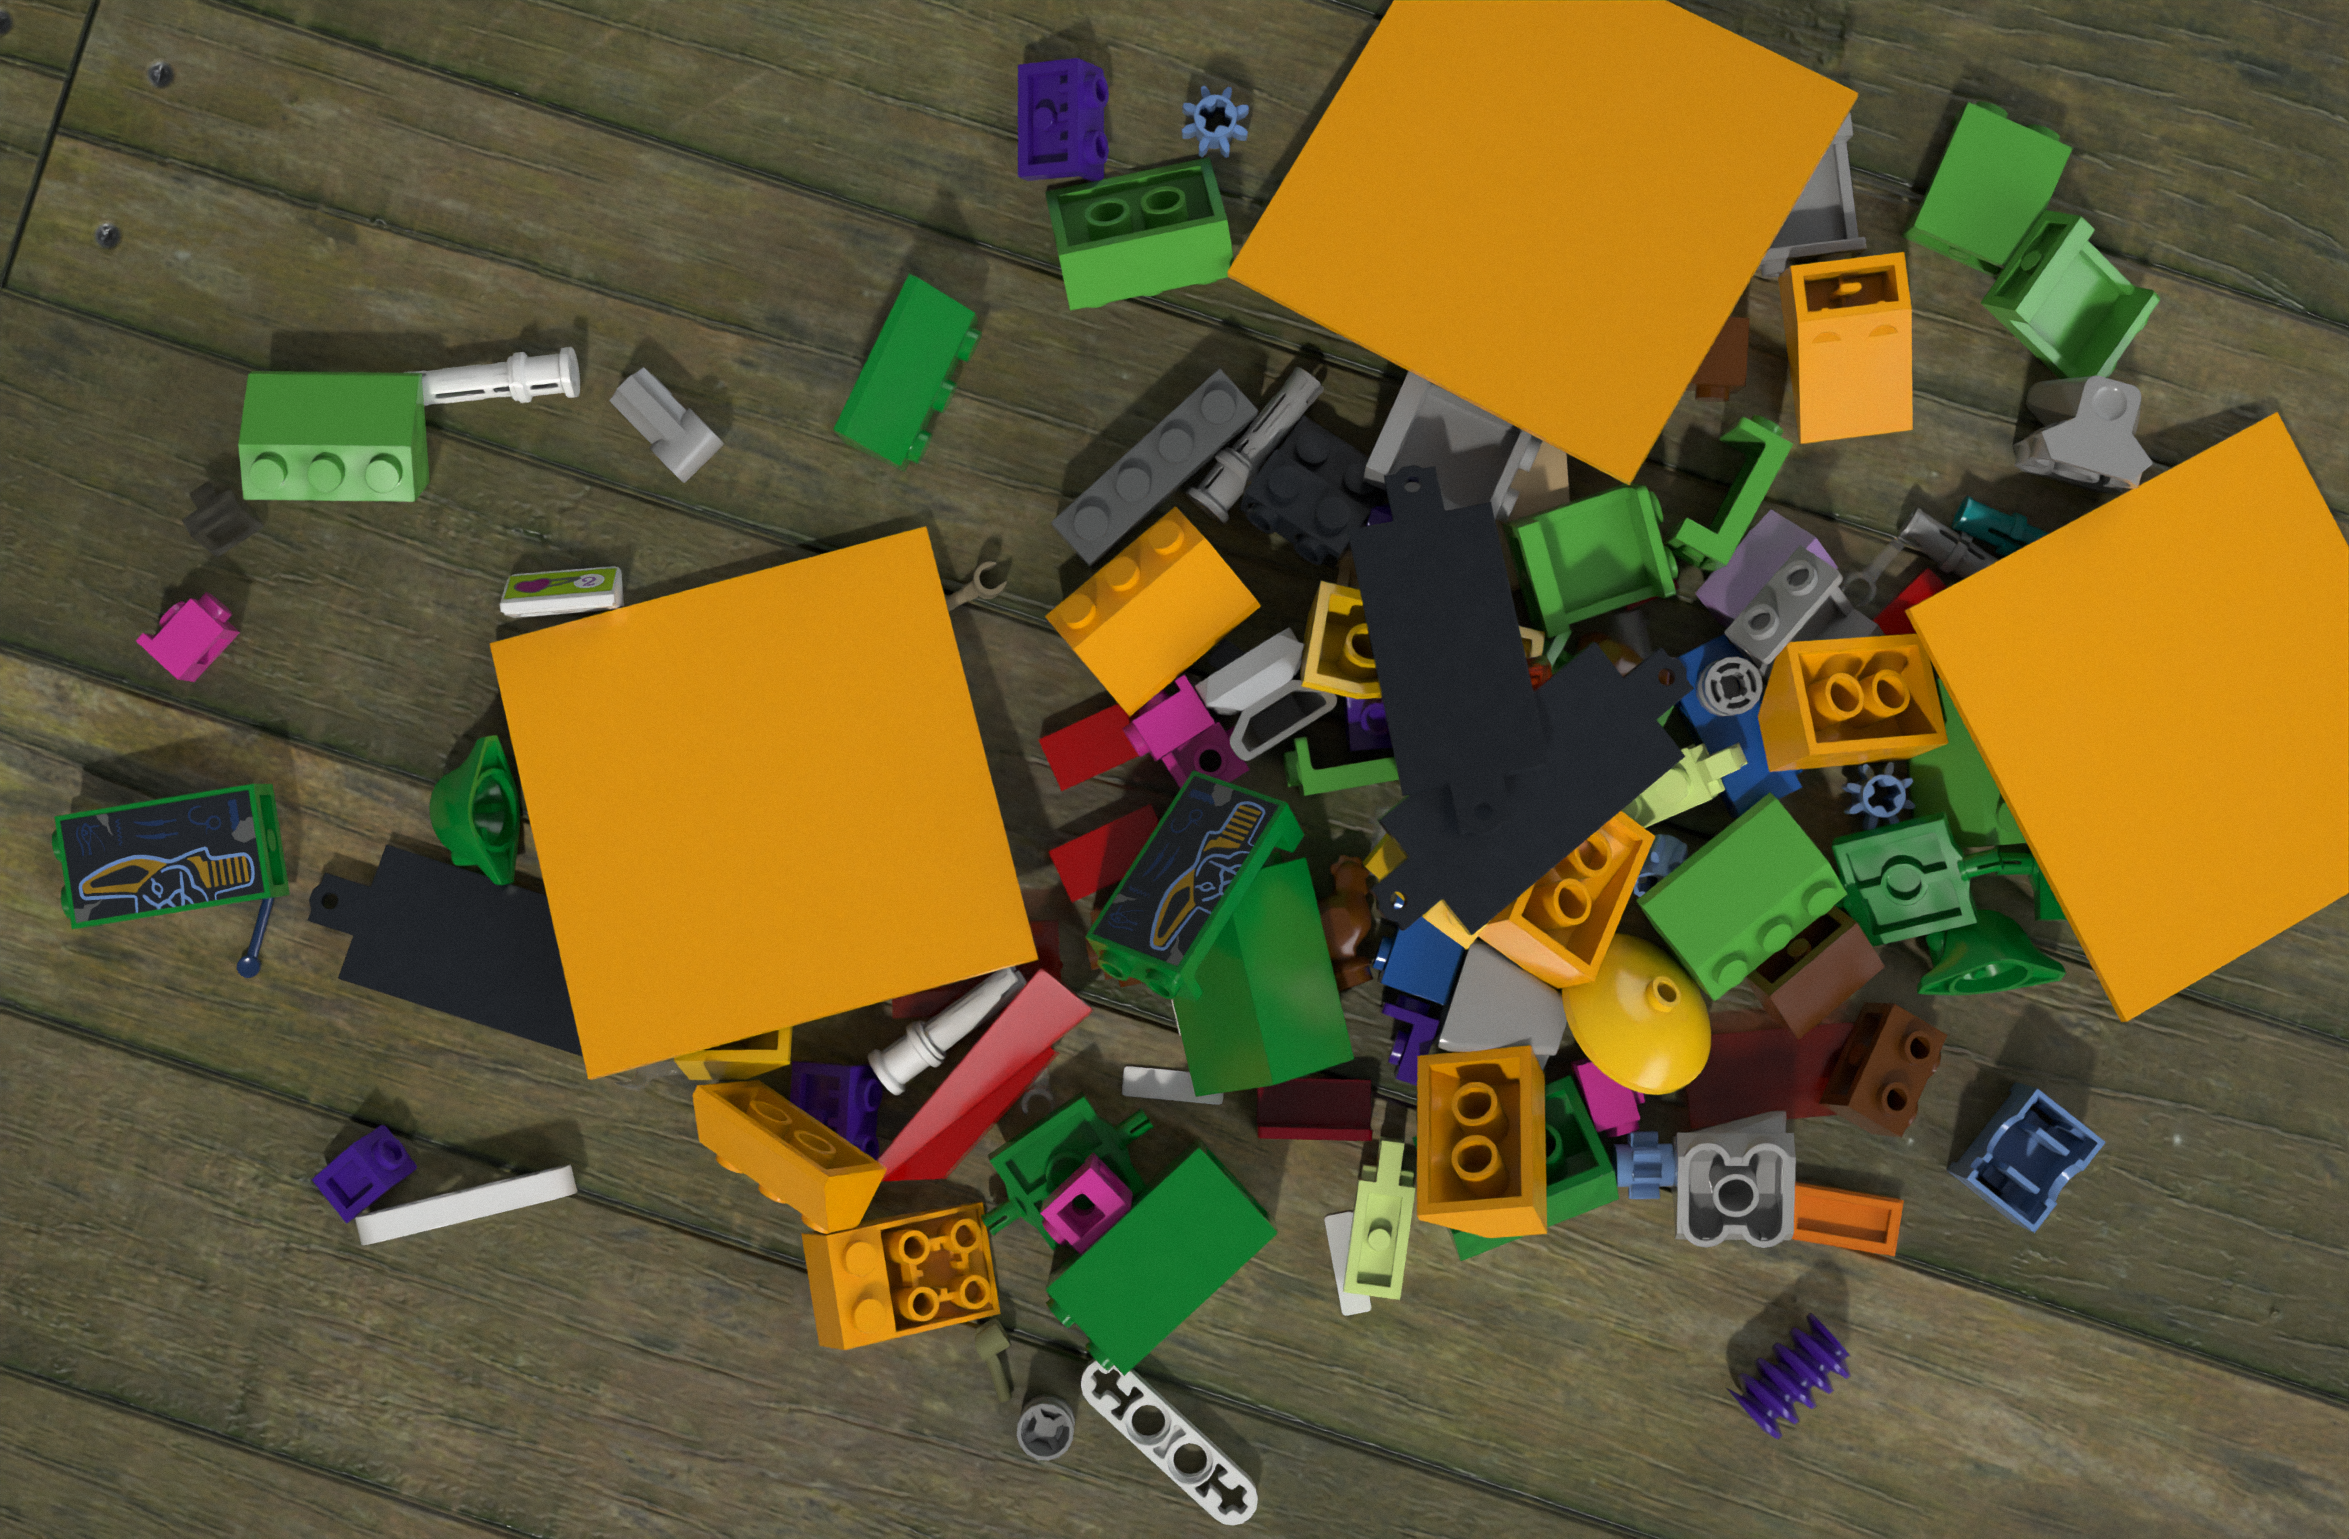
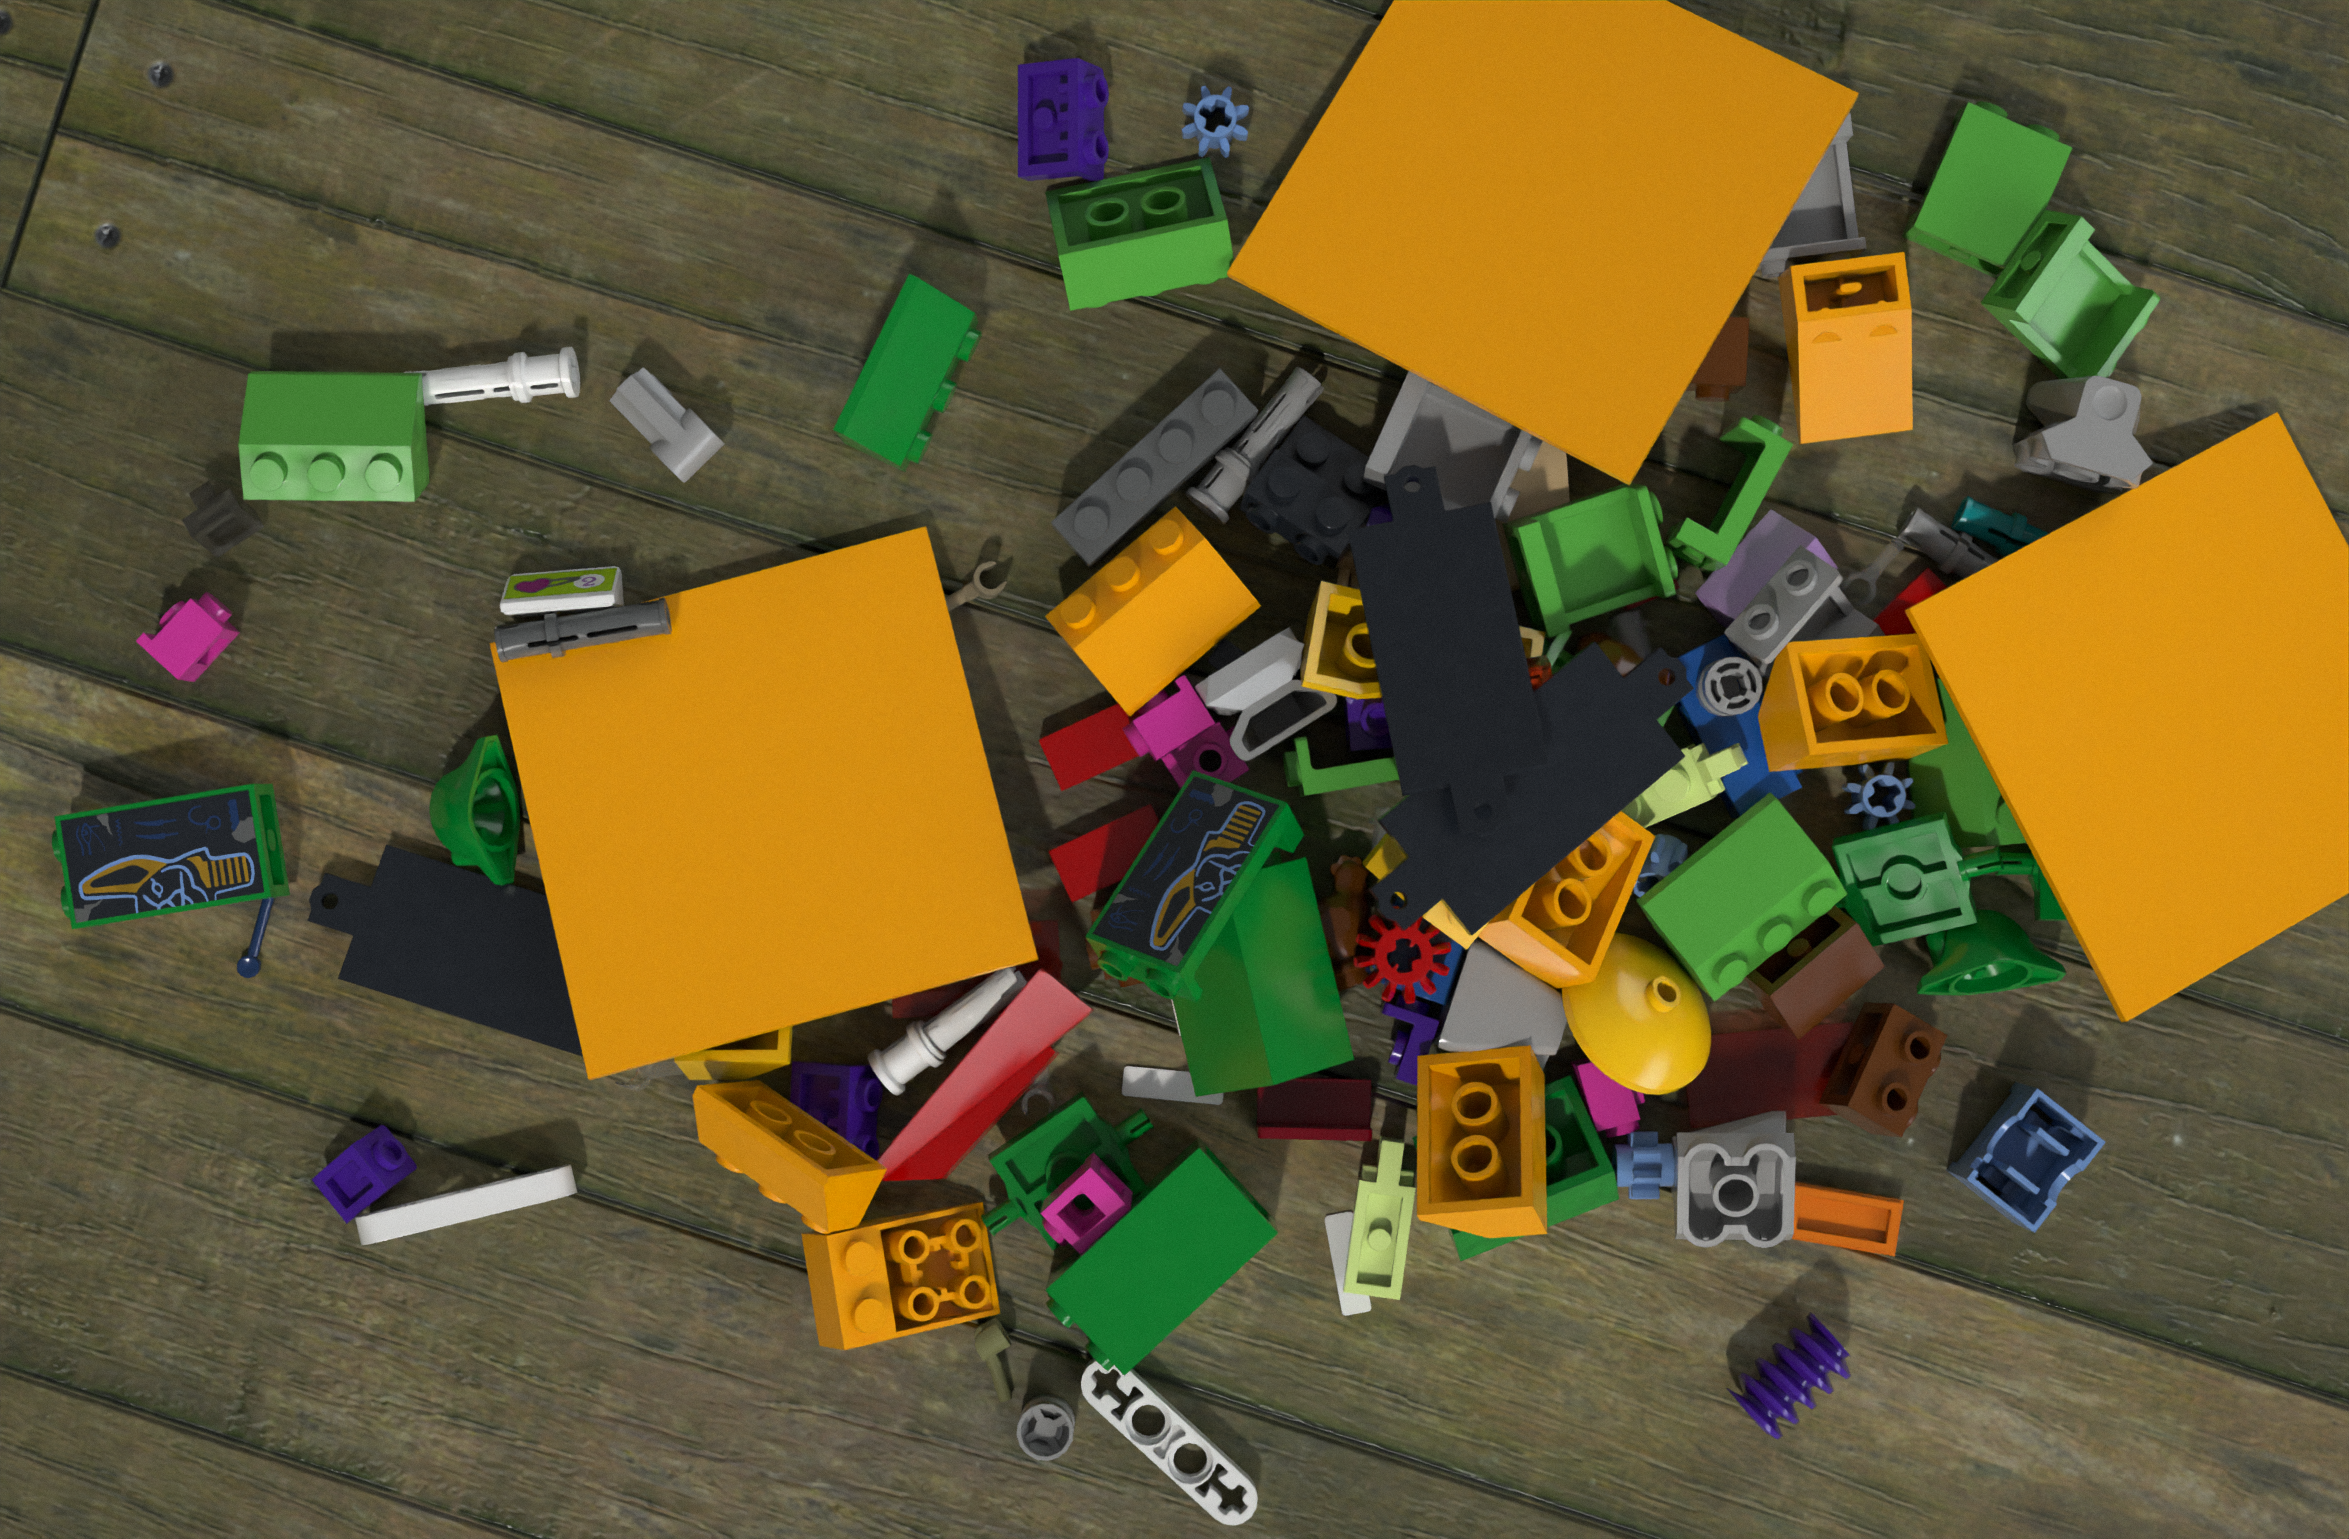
(581, 630): none -> dark grey pin
(1417, 966): none -> red gear

